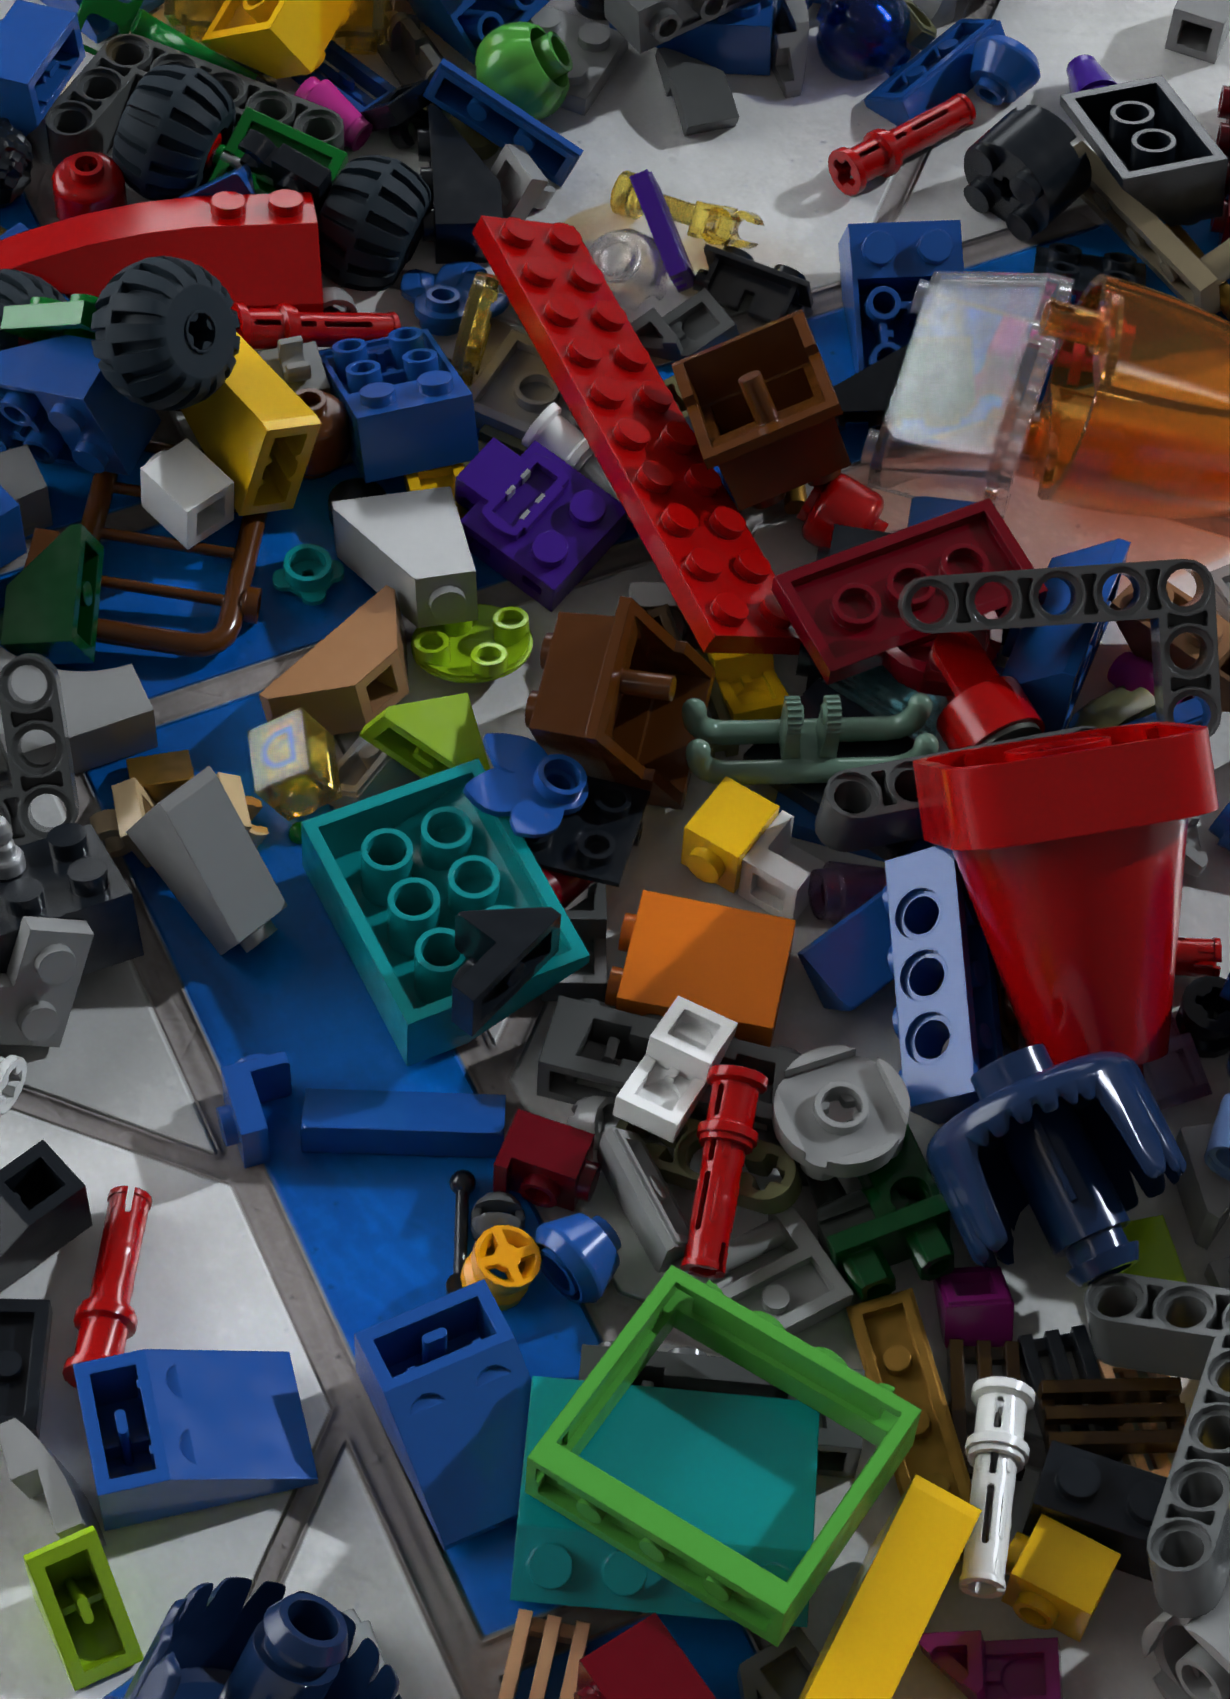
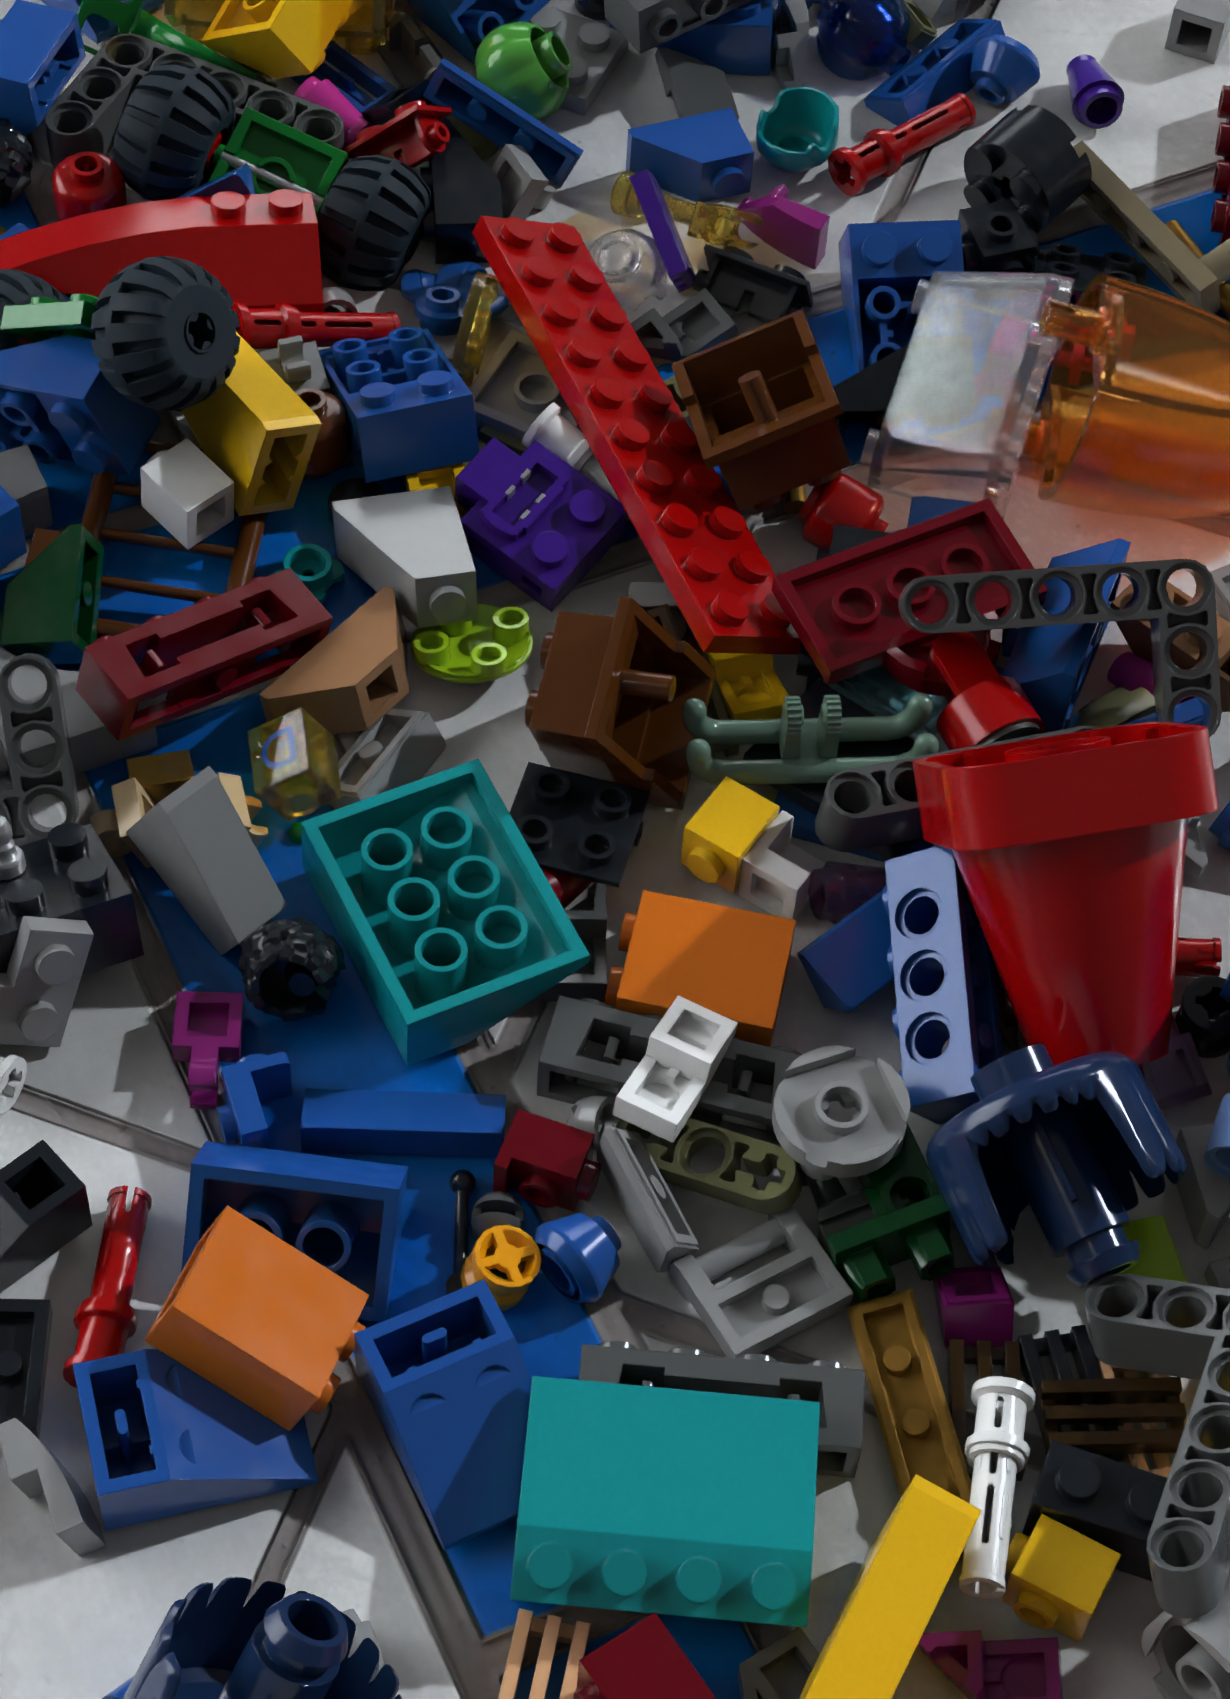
(82, 1607): lime slope -> none
(200, 652): none -> dark red brick
(207, 1033): none -> magenta plate
(260, 1320): none -> orange brick
(286, 167): black plate -> none
(290, 968): none -> black piece
(324, 1206): none -> blue slope
(413, 131): none -> red hinge
(428, 734): lime slope -> none
(503, 955): black slope -> none
(527, 785): blue plate -> none
(663, 1539): bright green window -> none
(694, 155): none -> blue slope
(726, 1141): red pin -> none
(789, 226): none -> magenta slope
(798, 129): none -> teal hair
(997, 239): none -> black brick
(1153, 148): black slope -> none

